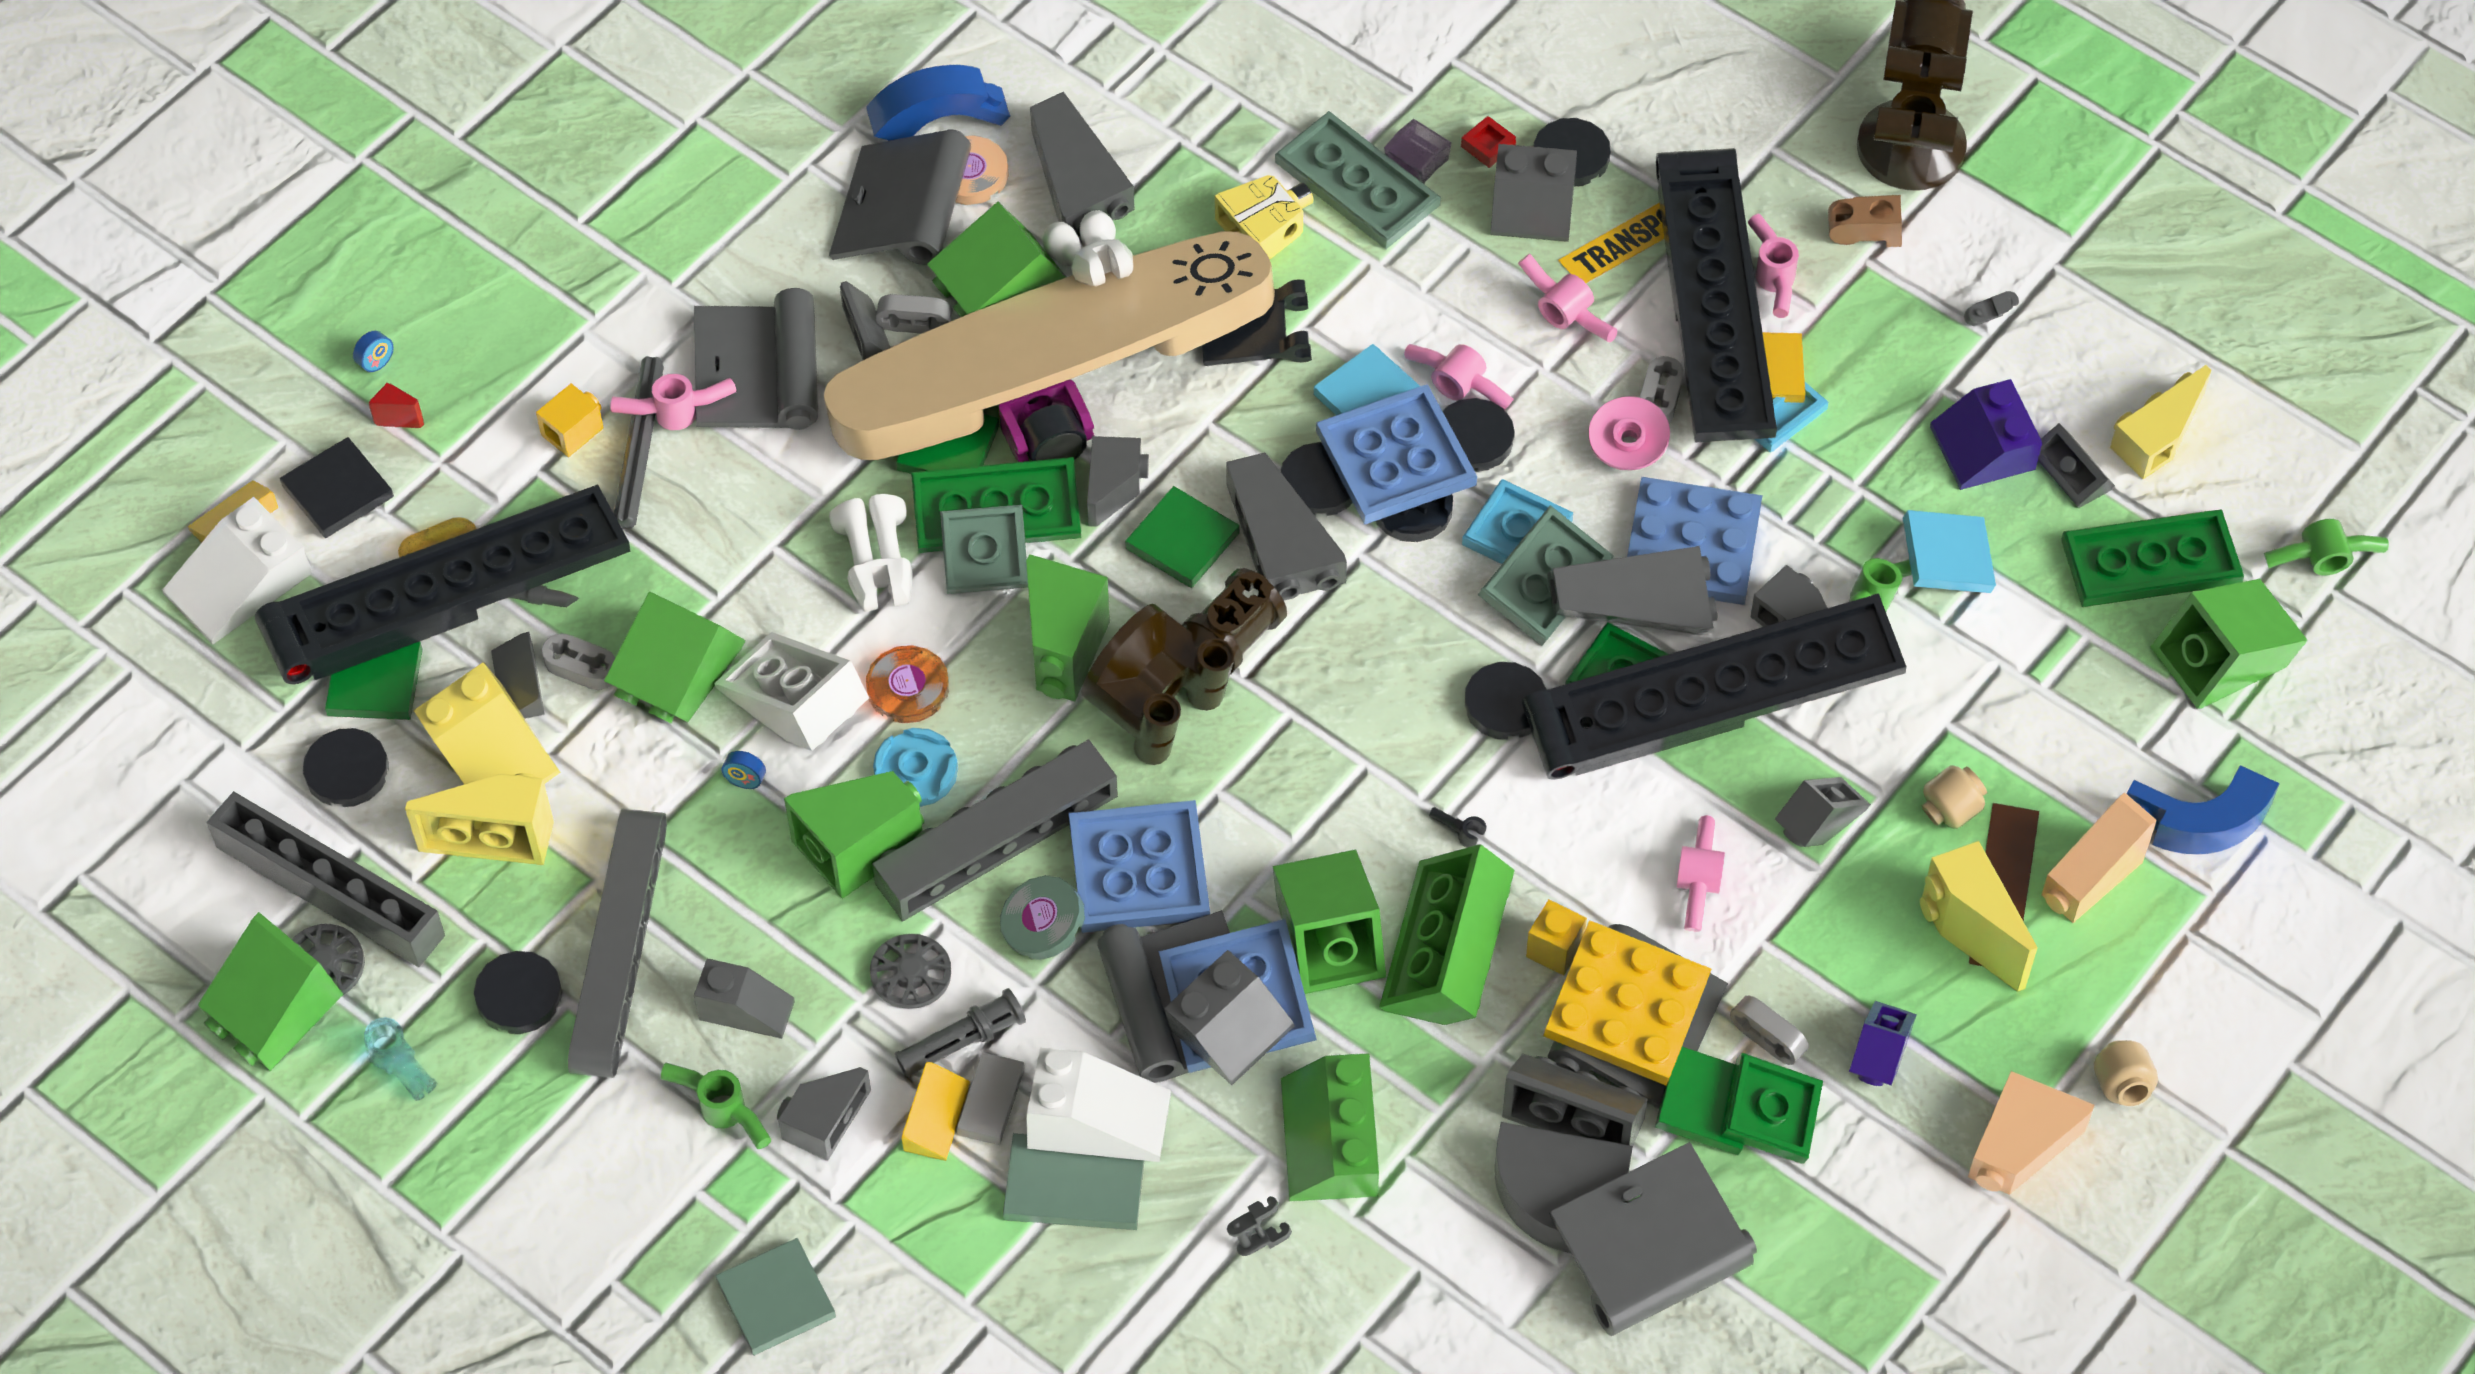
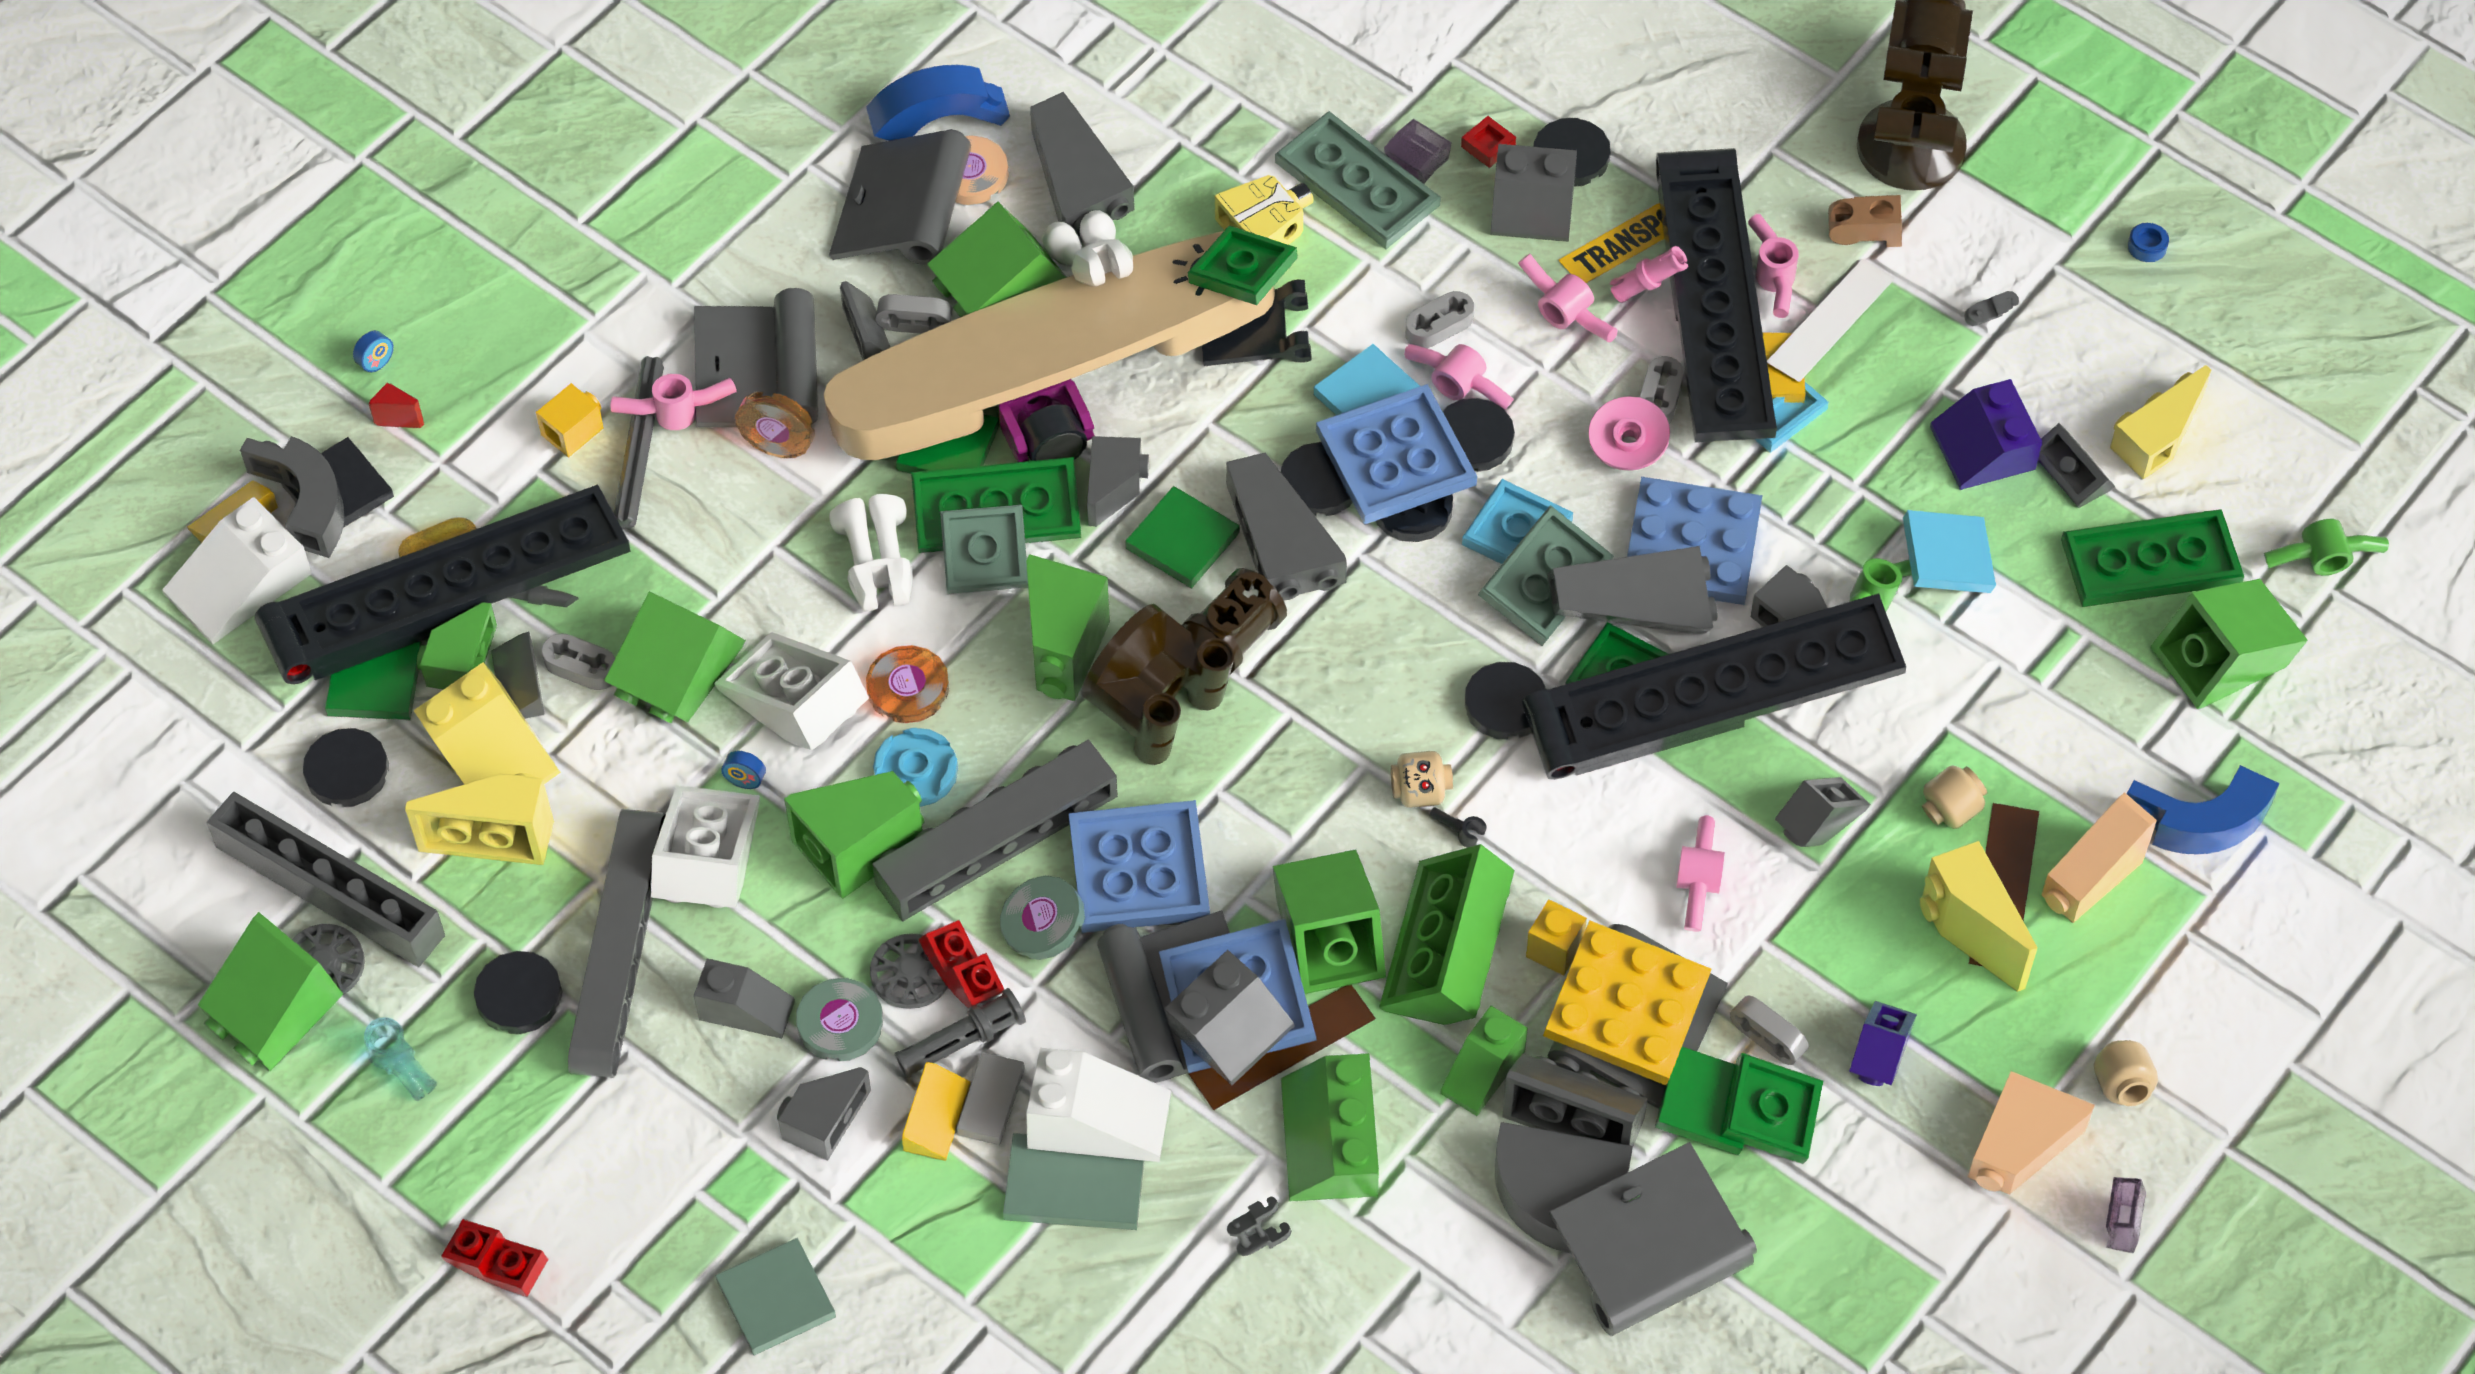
(319, 511): none -> dark grey arch
(457, 646): none -> bright green slope
(493, 1258): none -> red slope
(704, 847): none -> white slope
(719, 1114): bright green piece -> none
(775, 425): none -> clear orange tile
(839, 1019): none -> sand green tile
(956, 962): none -> red slope
(1242, 265): none -> green tile
(1332, 1020): none -> reddish brown sticker
(1421, 779): none -> tan head
(1437, 317): none -> light grey beam
(1485, 1060): none -> bright green slope
(1649, 274): none -> bright pink pin
(1830, 320): none -> white sticker
(2128, 1193): none -> clear purple piece
(2148, 242): none -> blue tile

